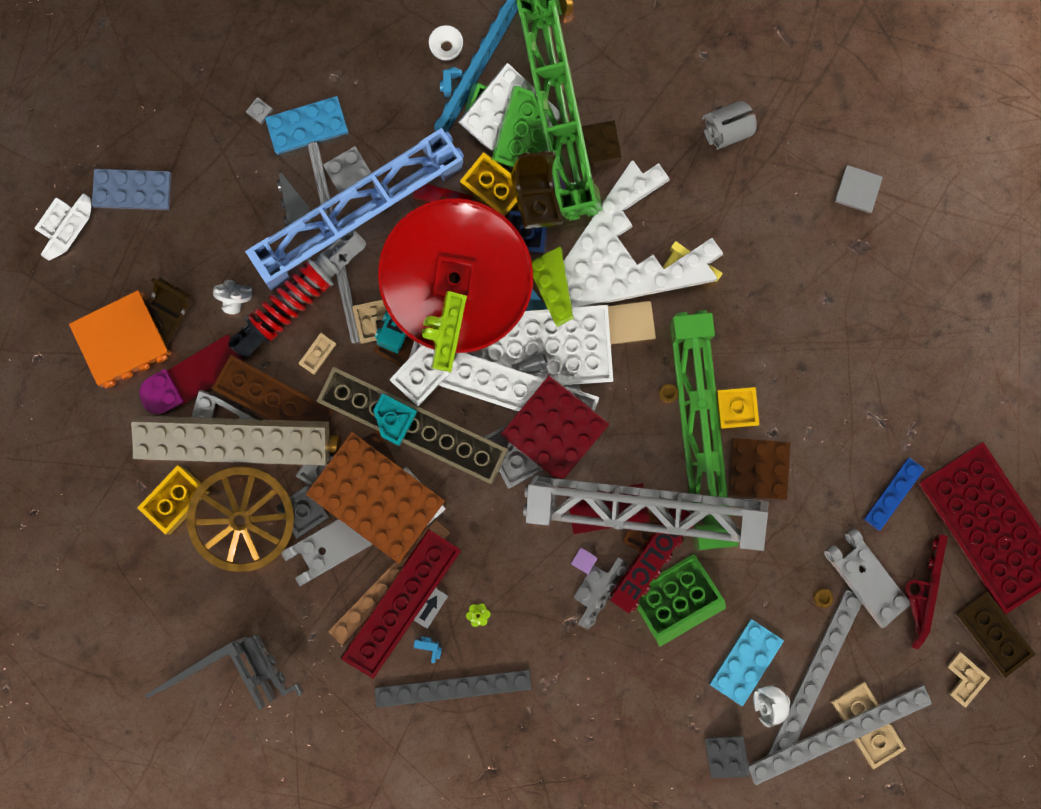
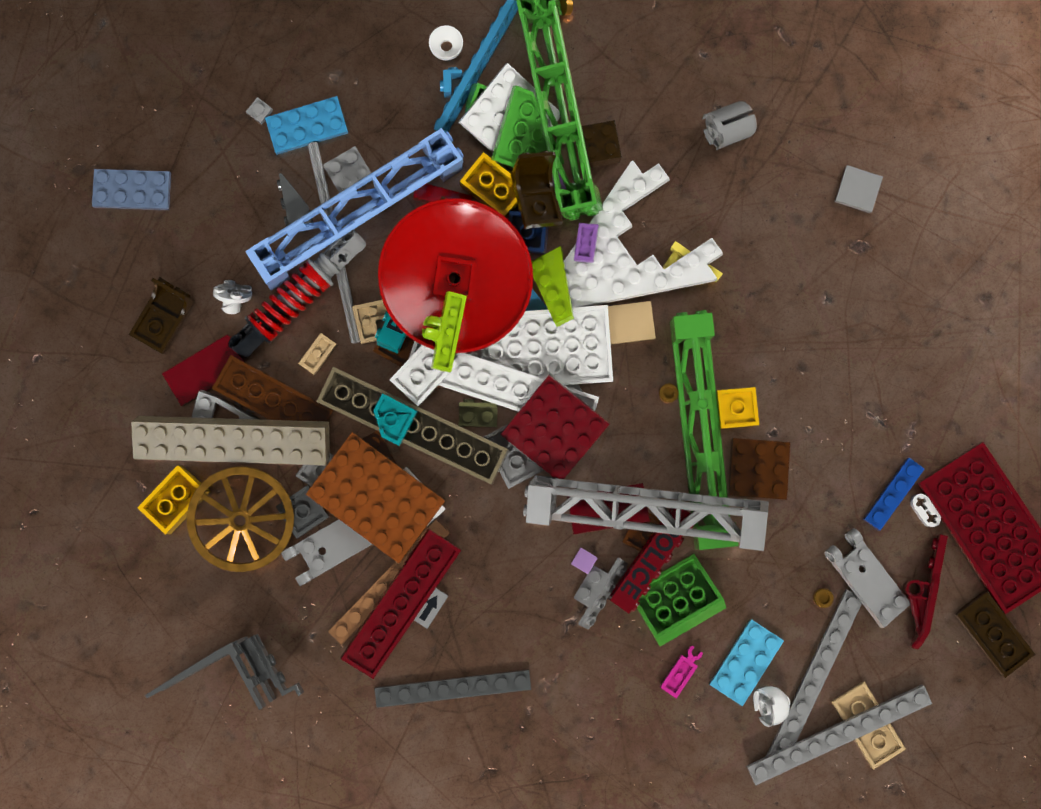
(63, 225): white plate -> none
(119, 340): orange panel -> none
(160, 394): magenta slope -> none
(334, 443): pearl gold tile -> none
(426, 644): dark azure bracket -> none
(477, 414): none -> olive bracket
(482, 611): lime plant -> none
(534, 362): dark grey cone -> none
(586, 242): none -> medium lavender plate
(680, 673): none -> dark pink plate
(727, 757): dark grey plate -> none
(921, 513): none -> white beam
(971, 679): tan plate -> none

